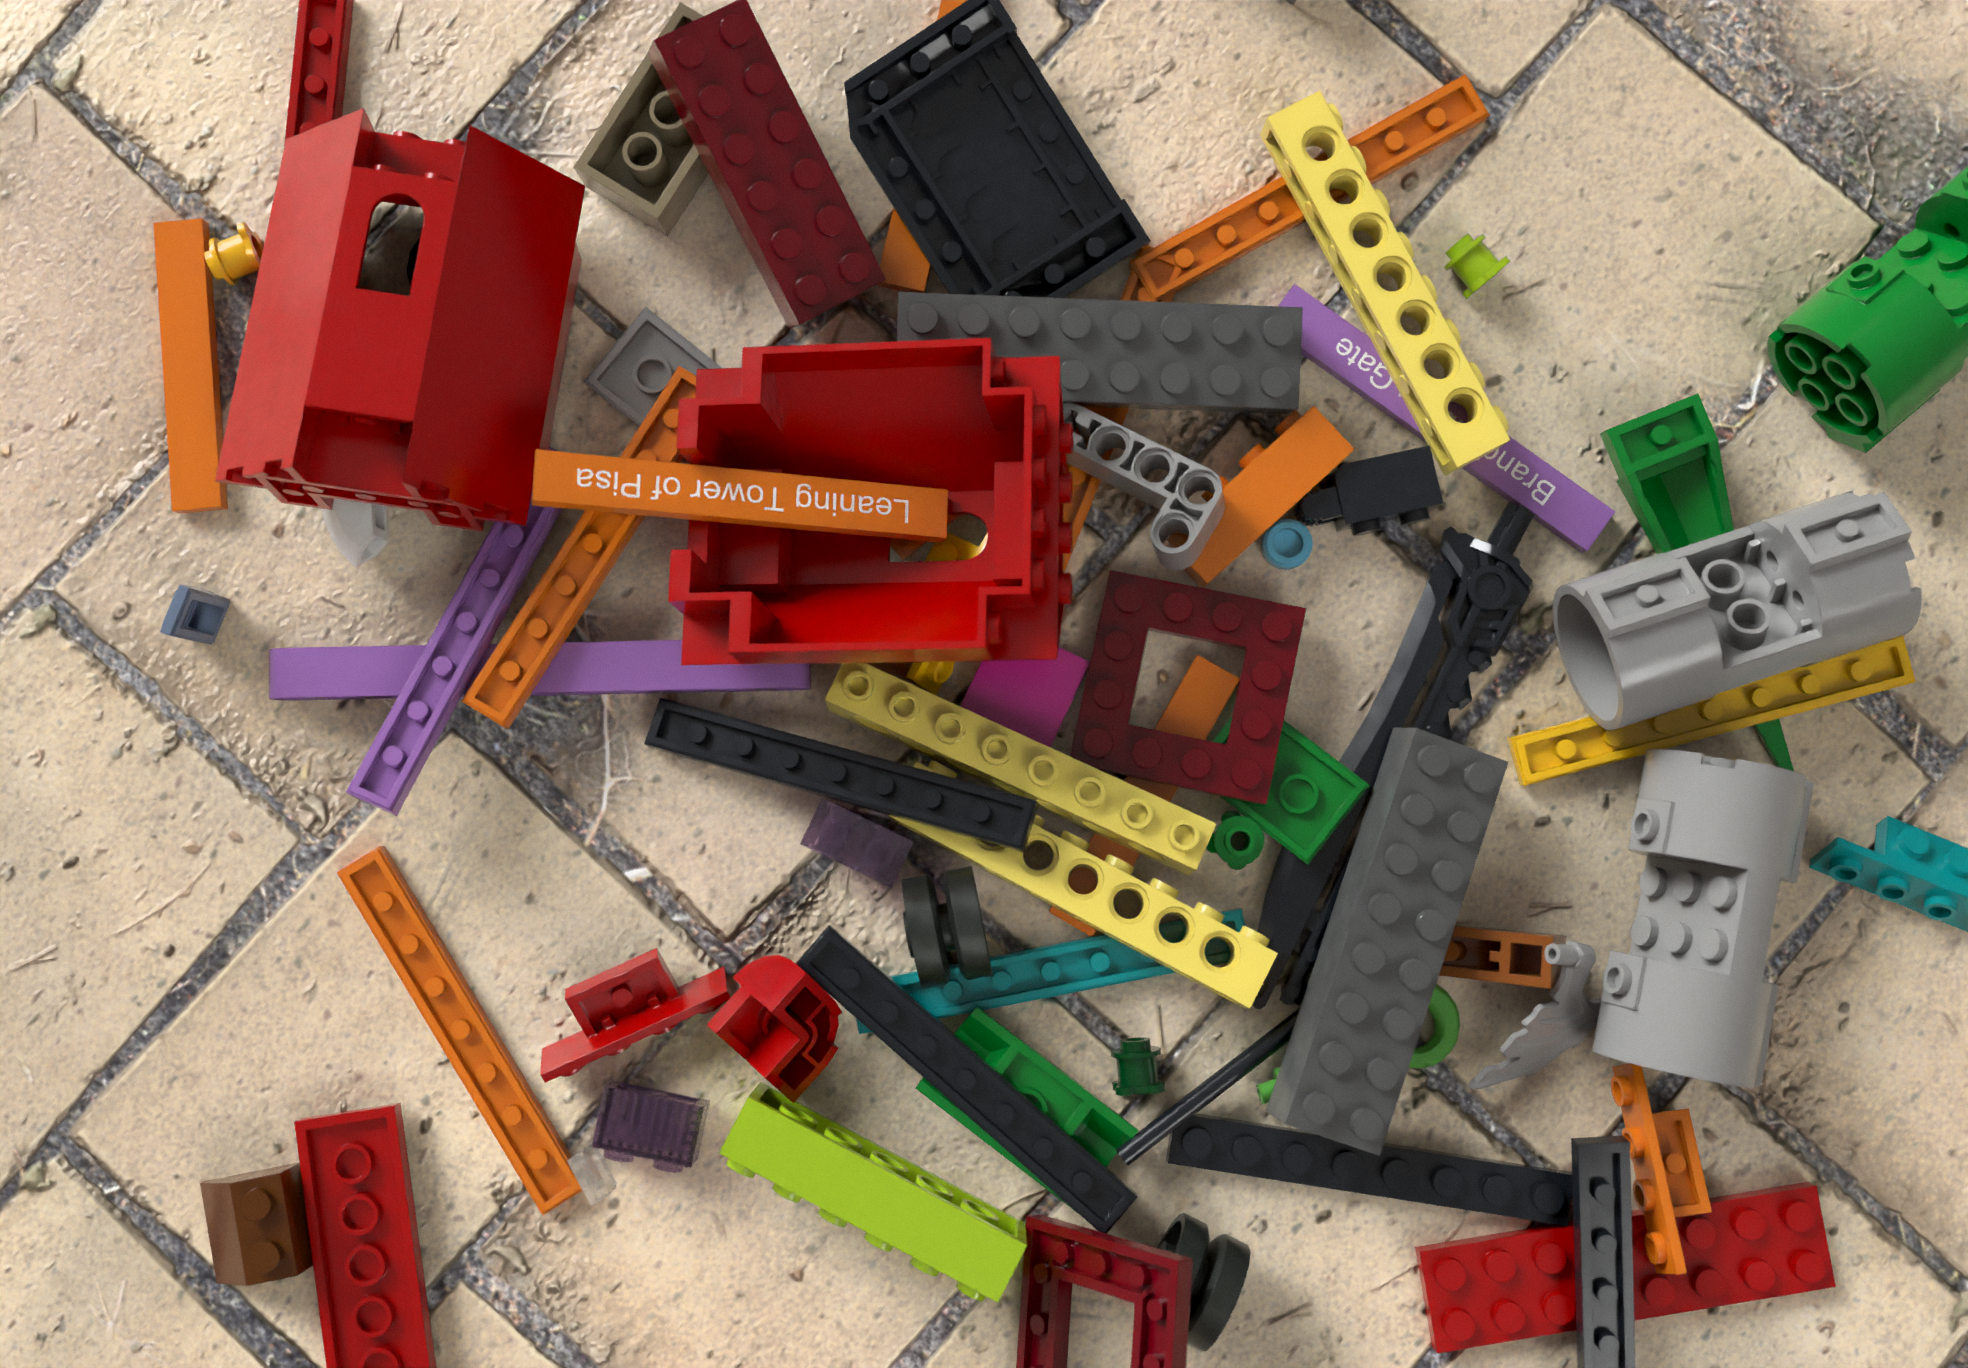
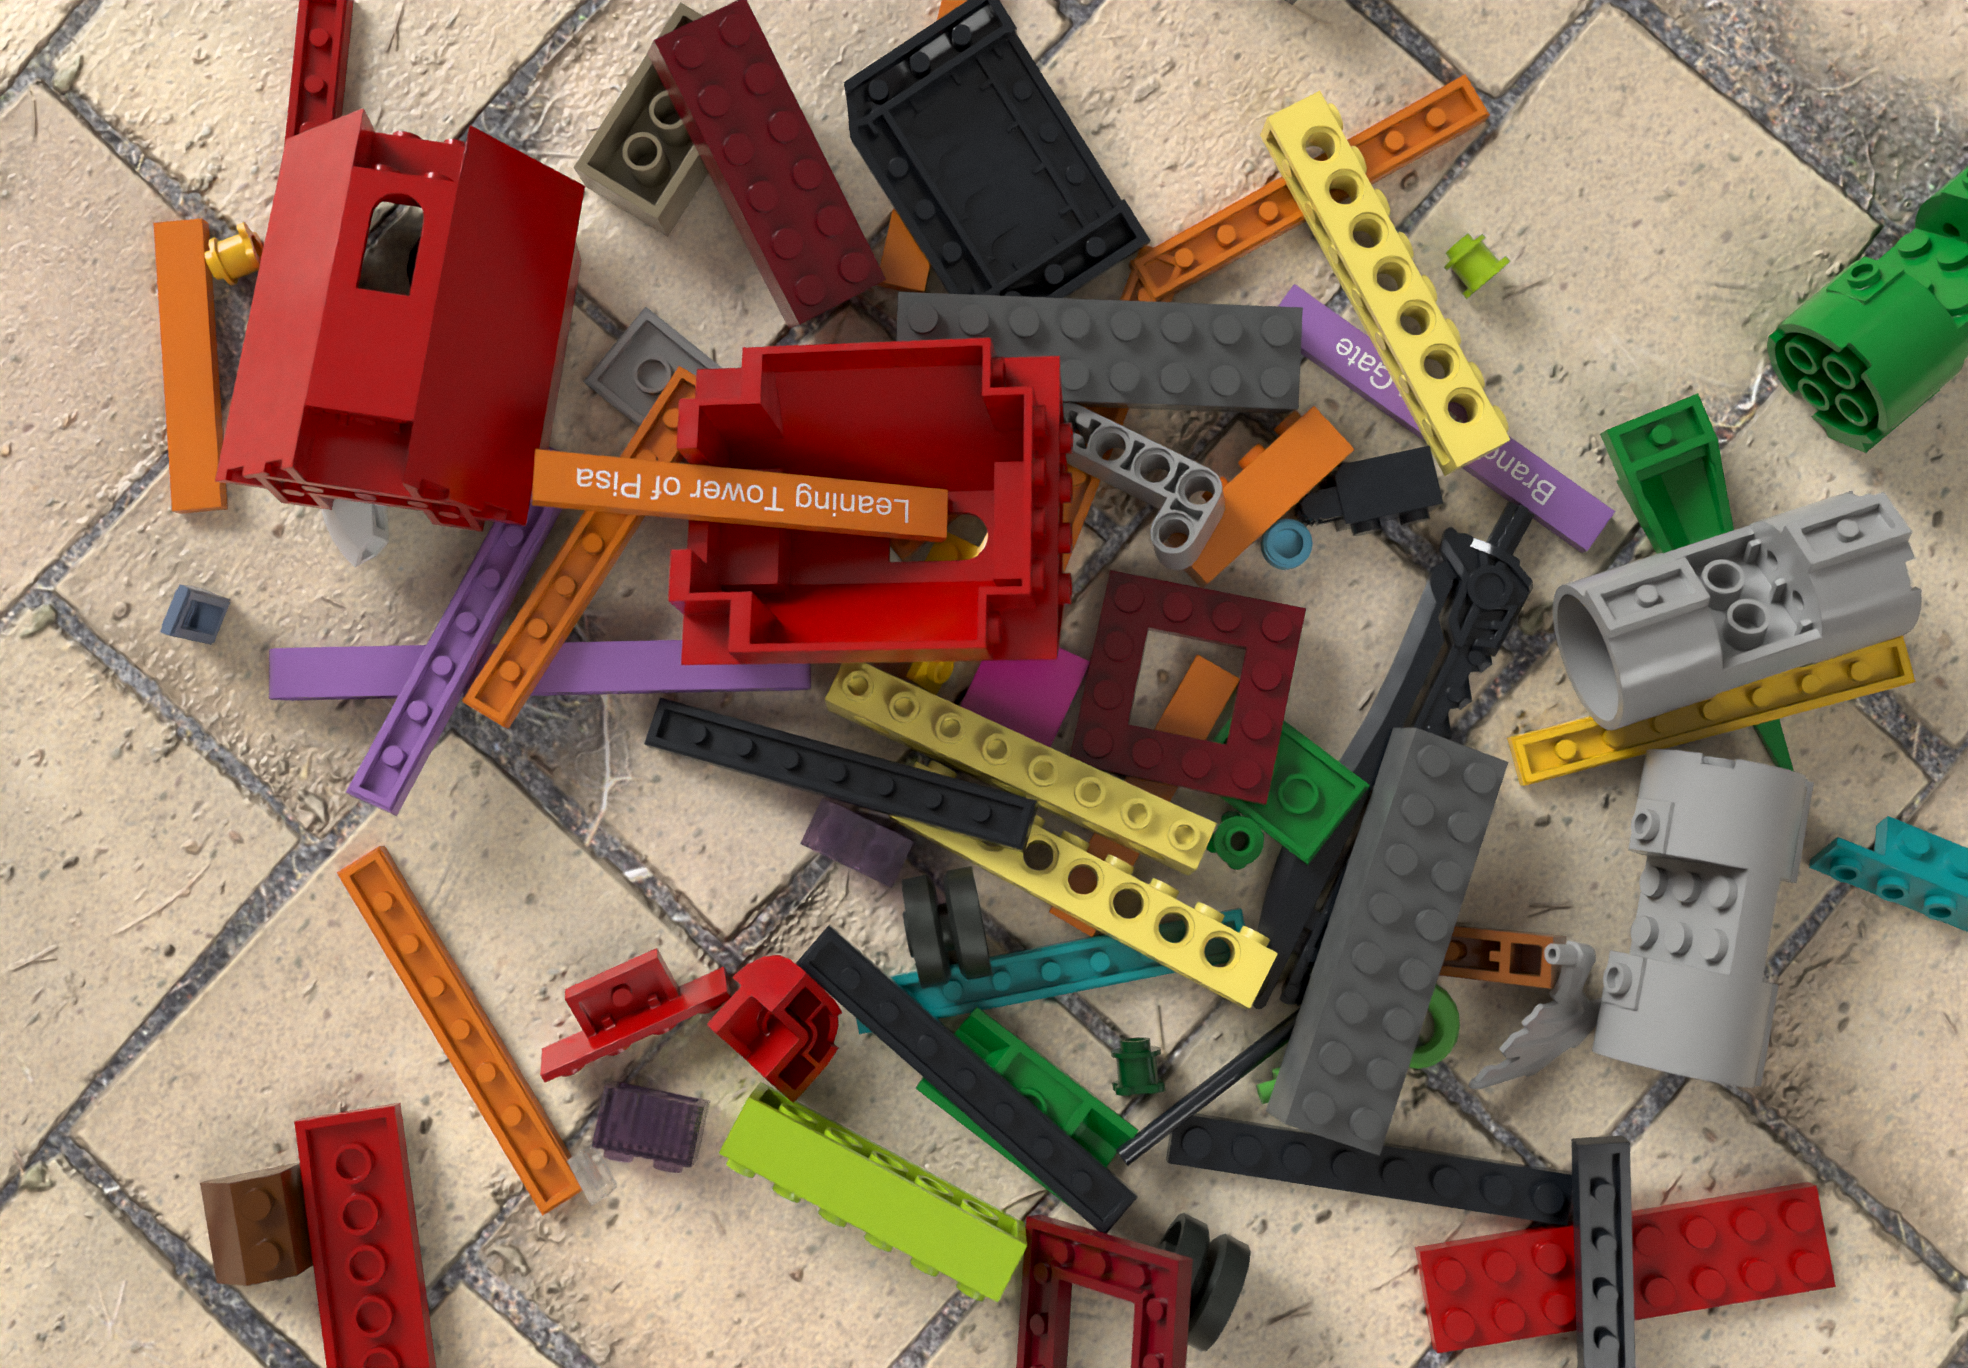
(1665, 1167): orange bracket -> none

